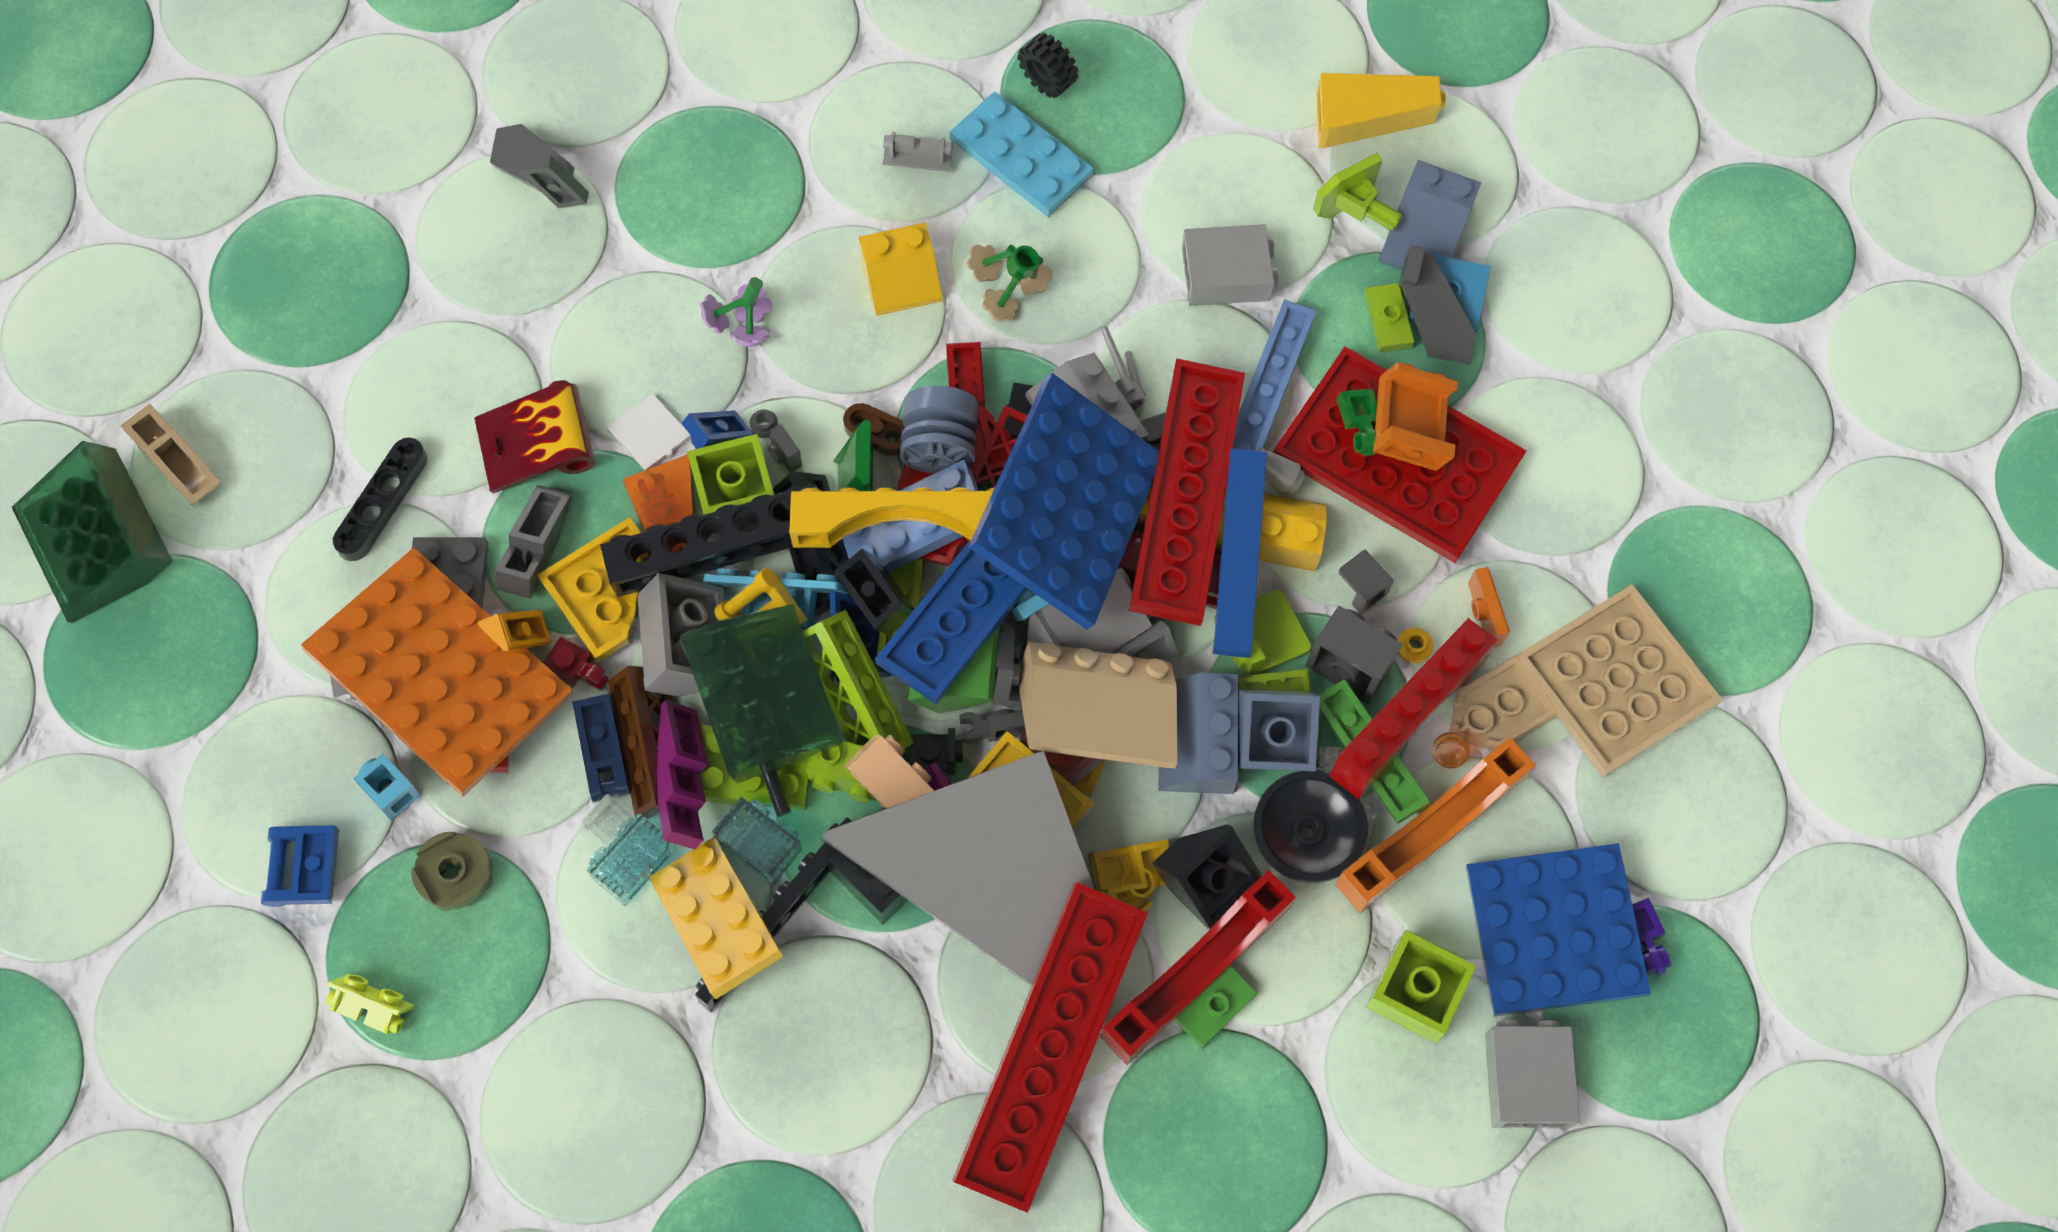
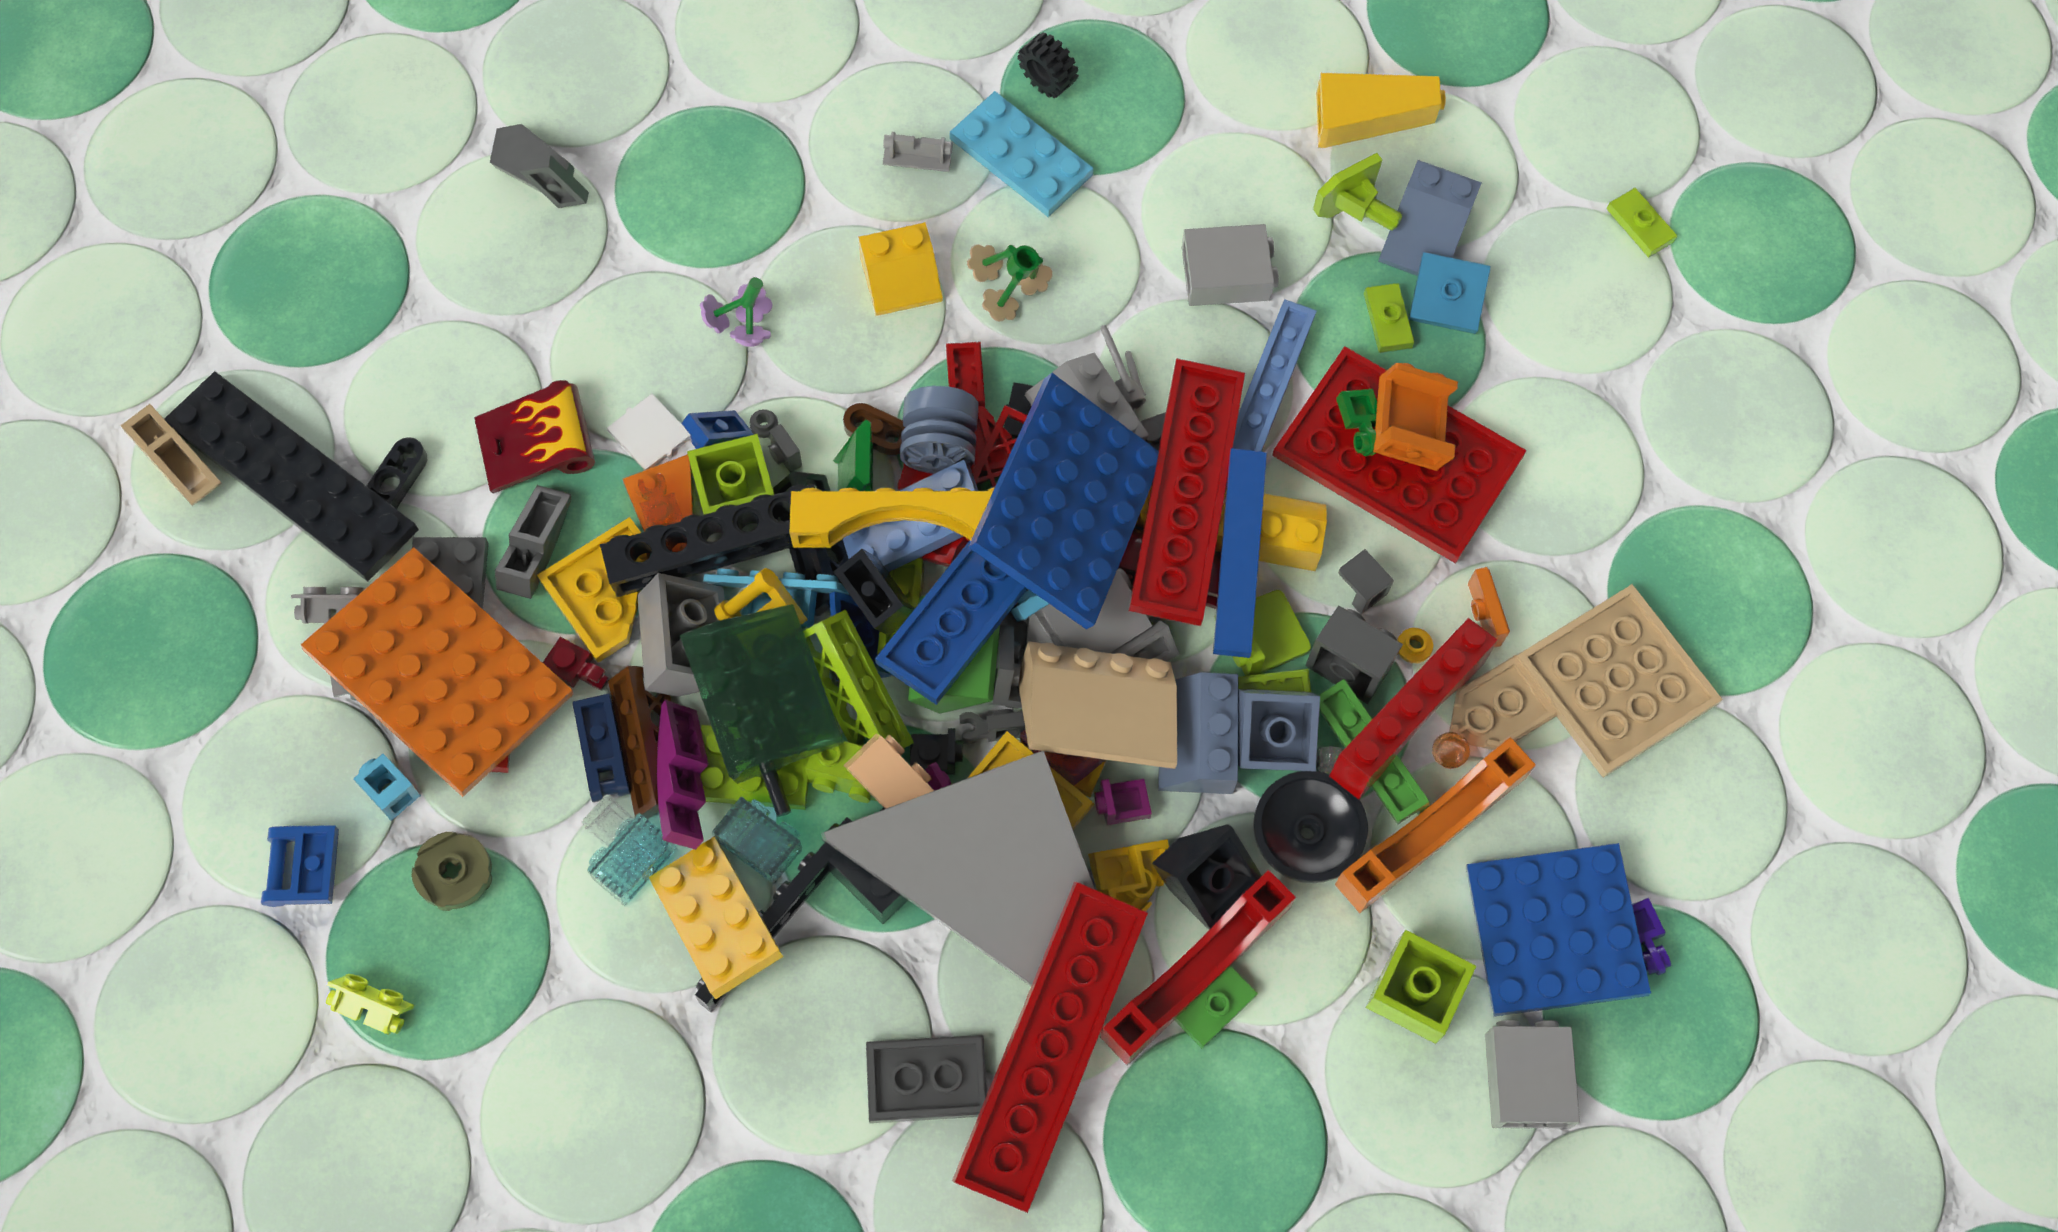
(91, 531): clear green slope -> none
(291, 476): none -> black plate
(317, 604): none -> light grey hinge
(517, 630): light orange slope -> none
(925, 1078): none -> dark grey tile
(1123, 801): none -> magenta bracket
(1282, 473): light grey cone -> none
(1435, 308): dark grey piece -> none
(1641, 222): none -> lime plate

